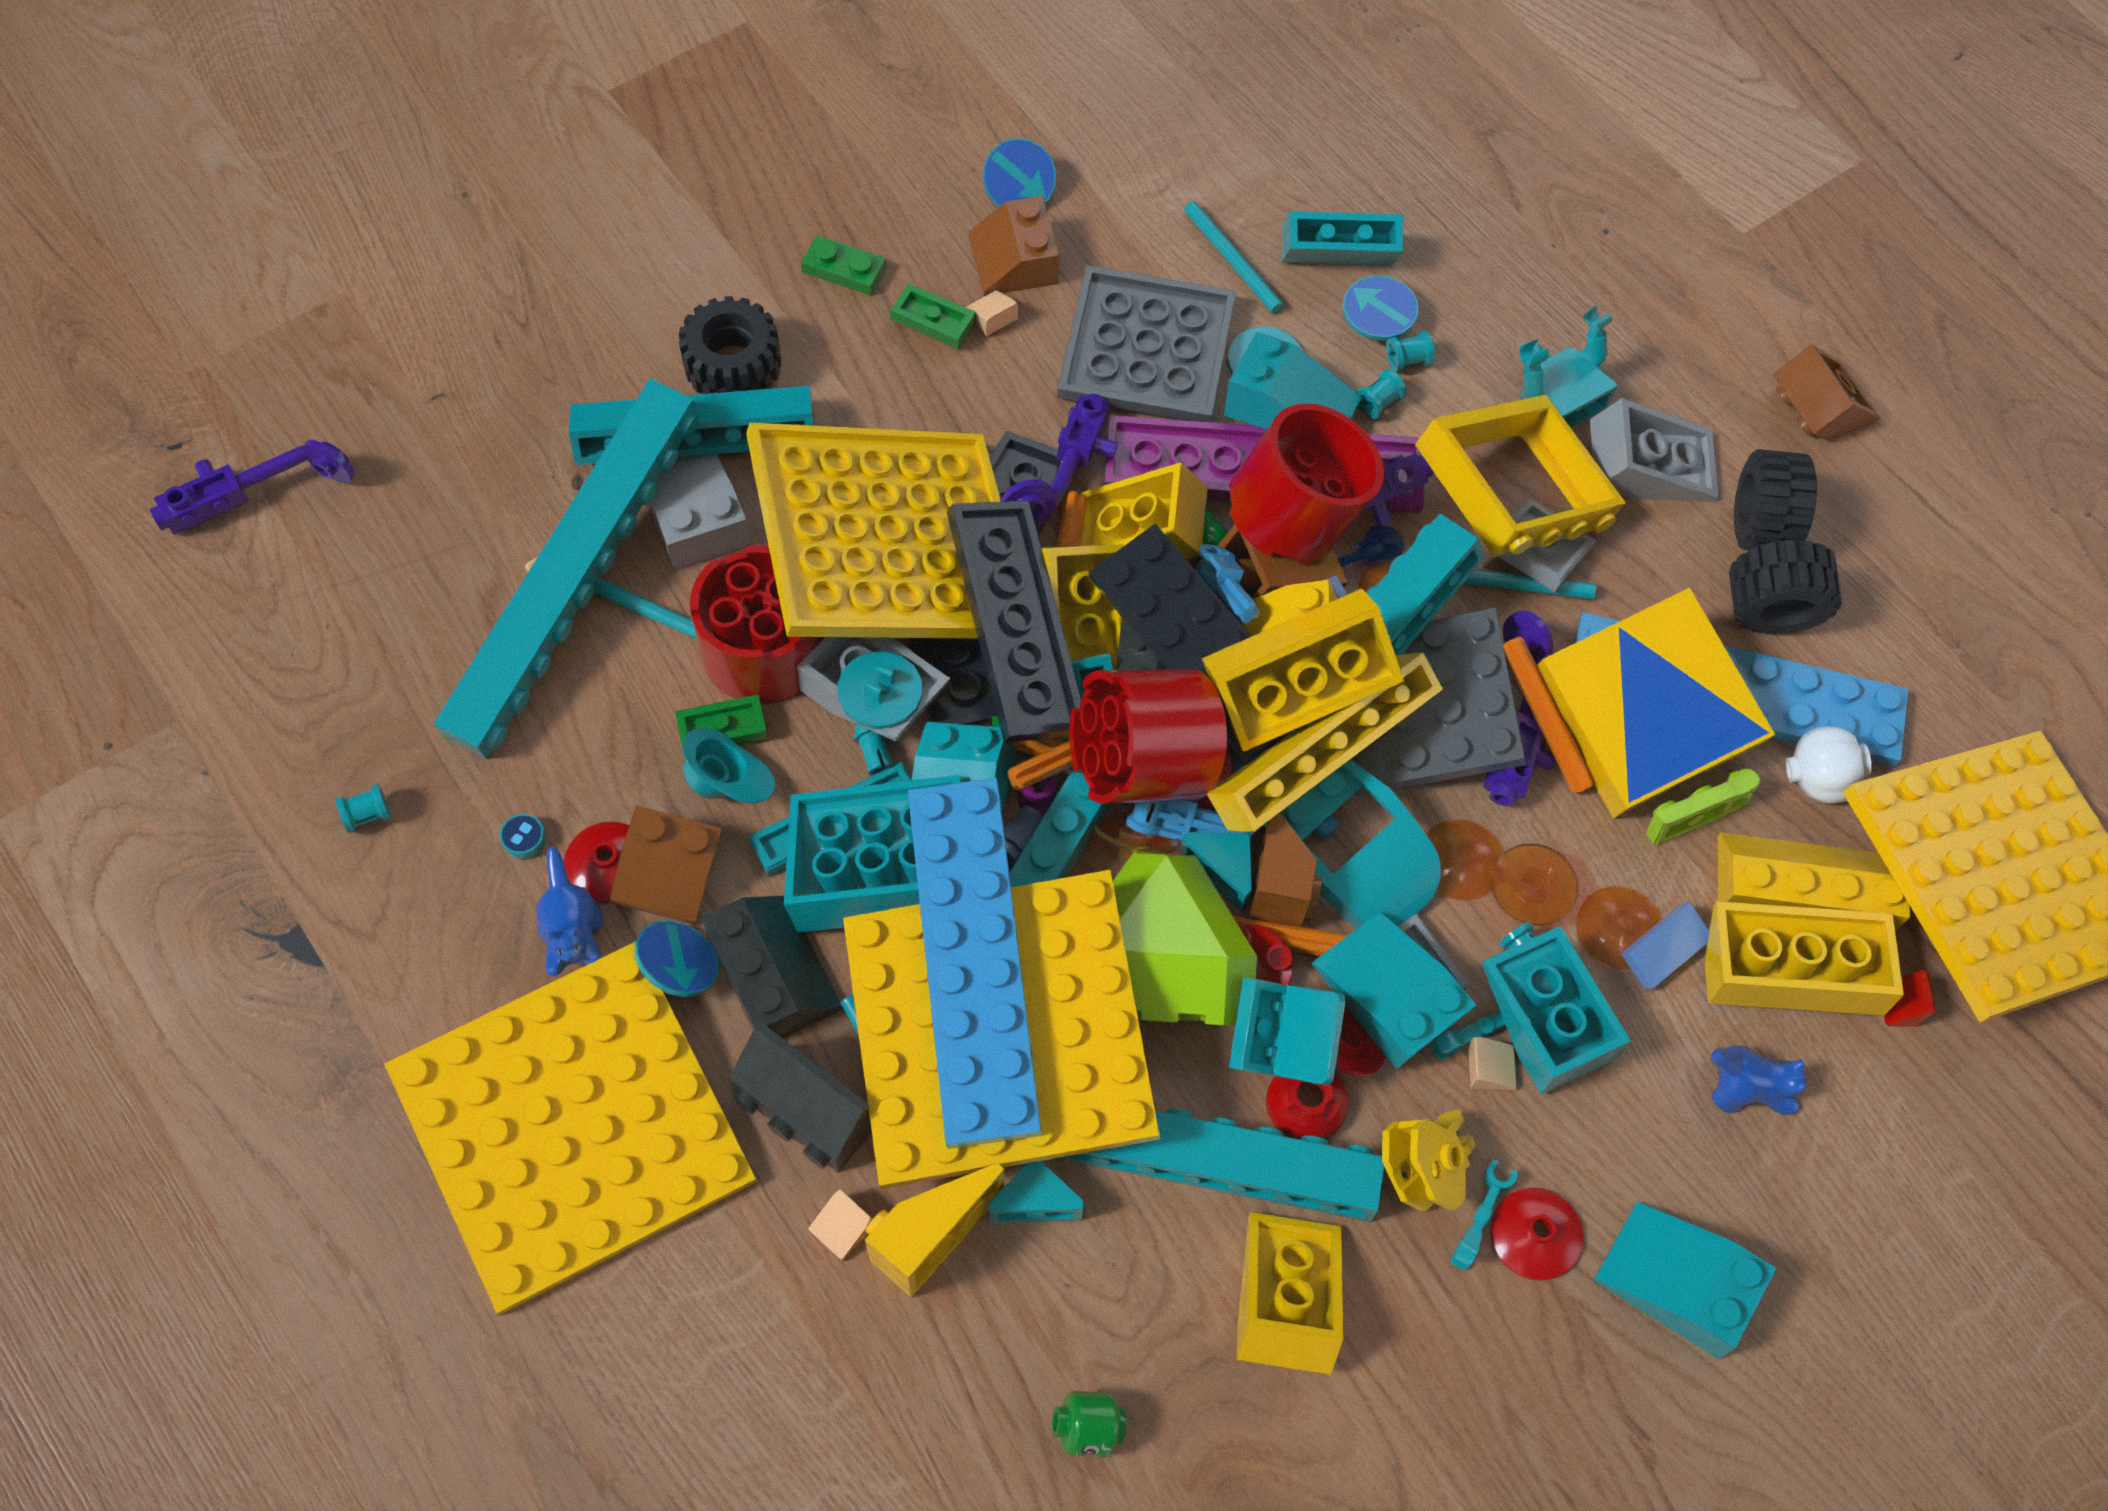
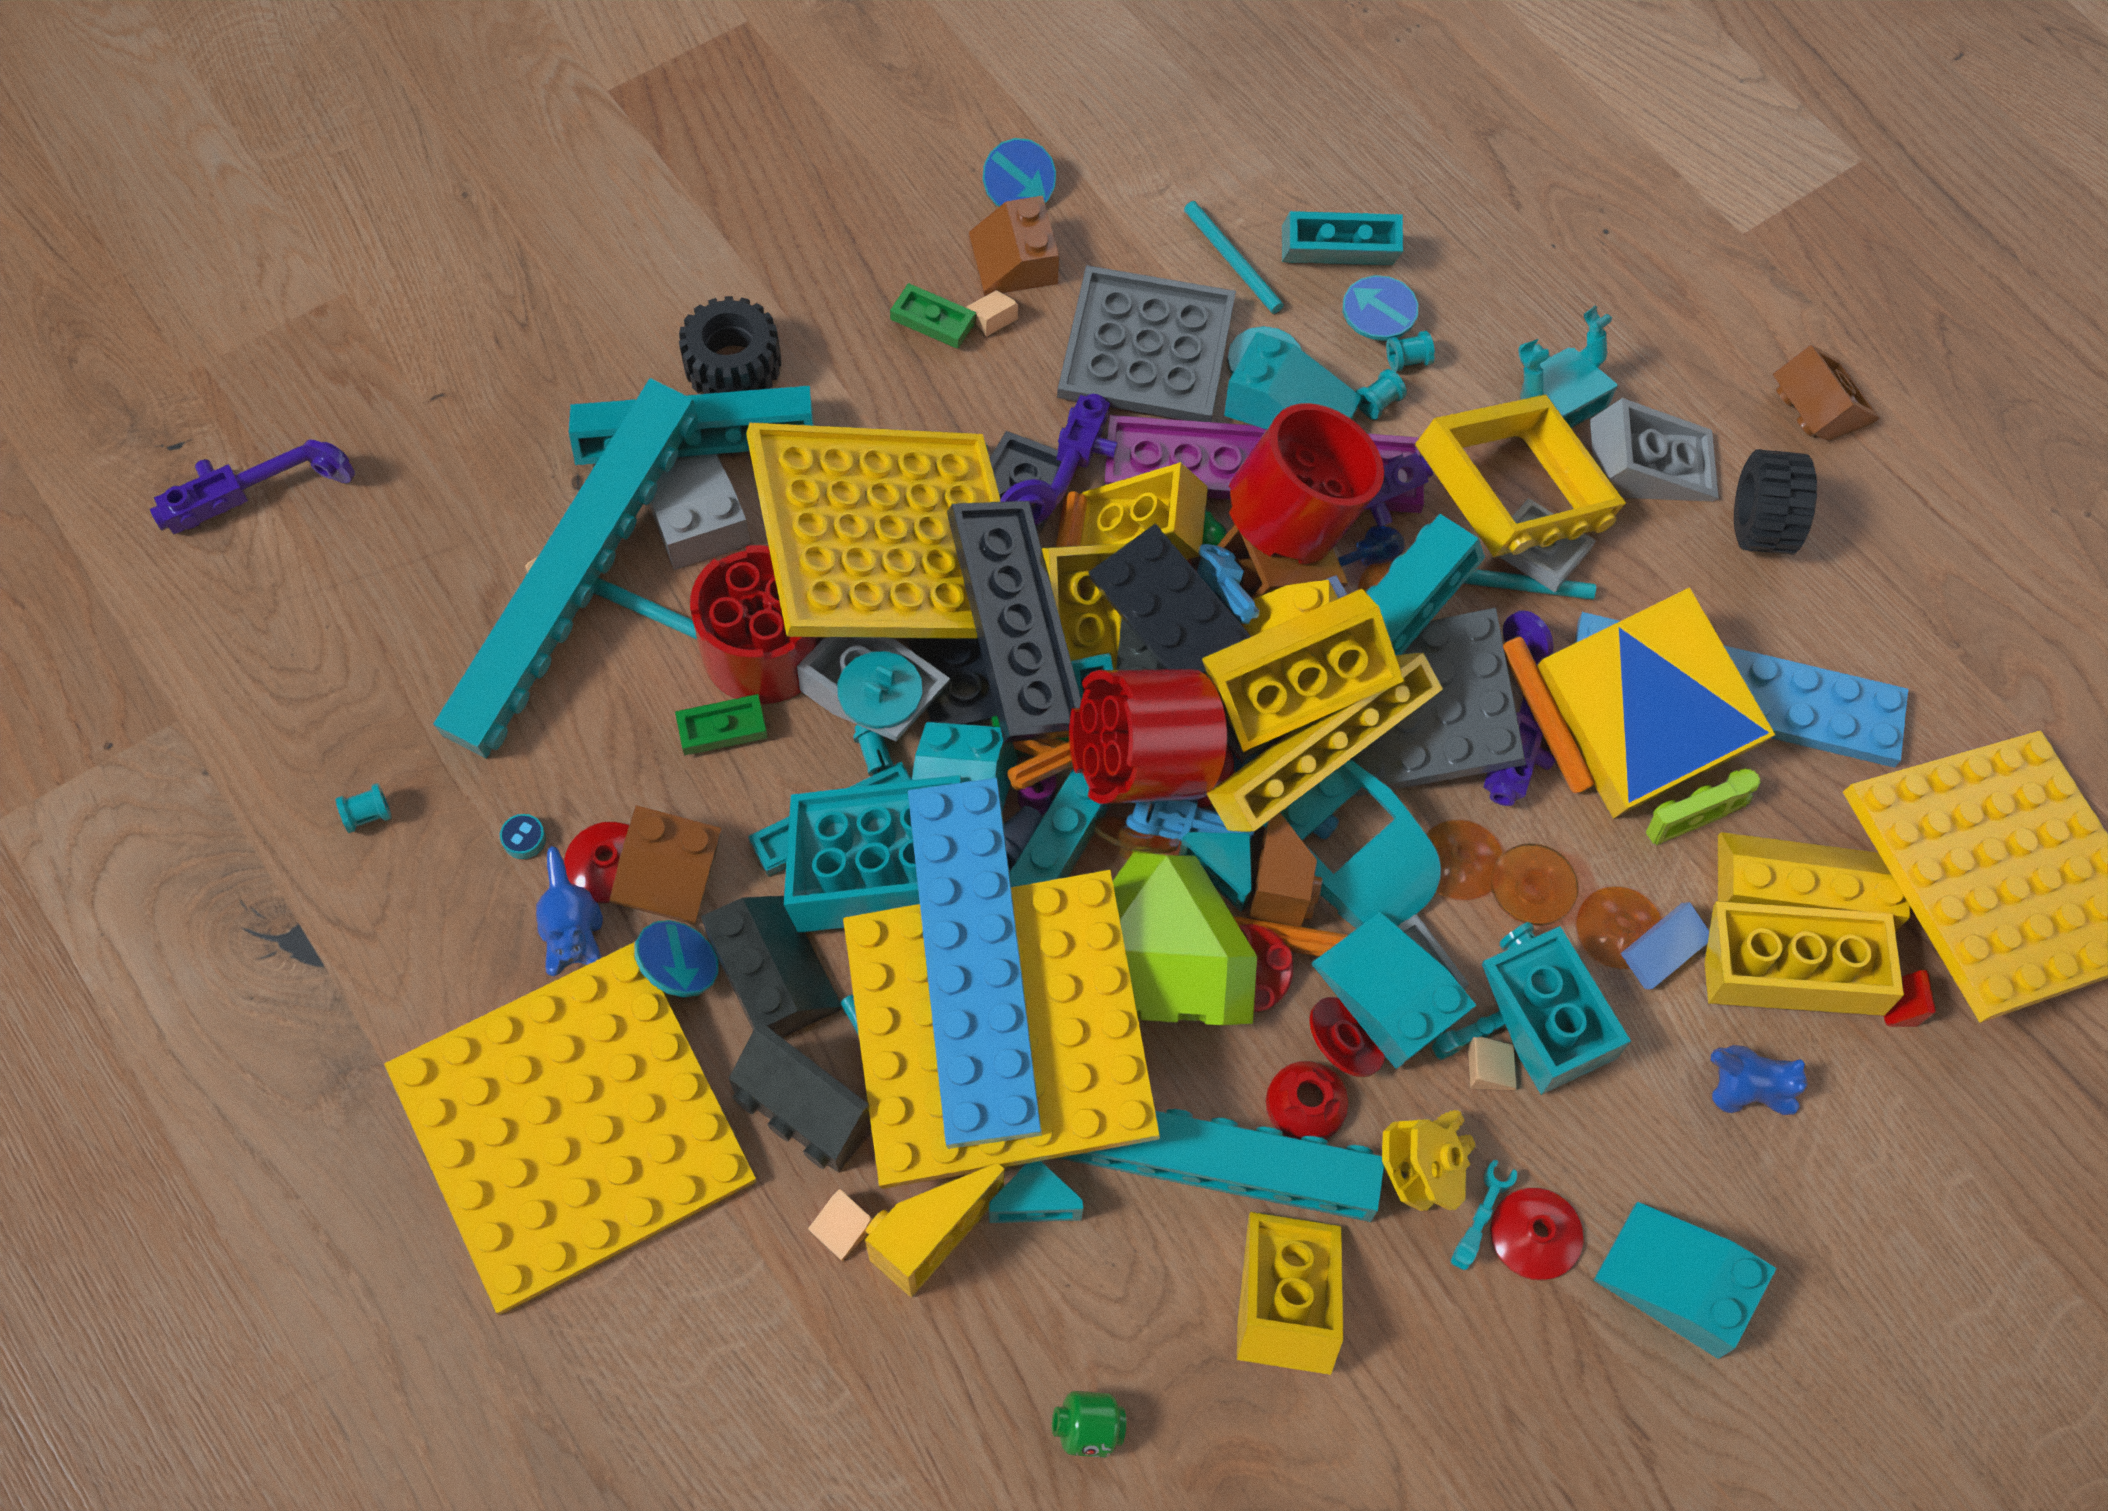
(724, 770): teal piece -> none
(843, 265): green plate -> none
(1287, 1031): teal bracket -> none
(1785, 587): black tyre -> none
(1828, 763): white plant -> none

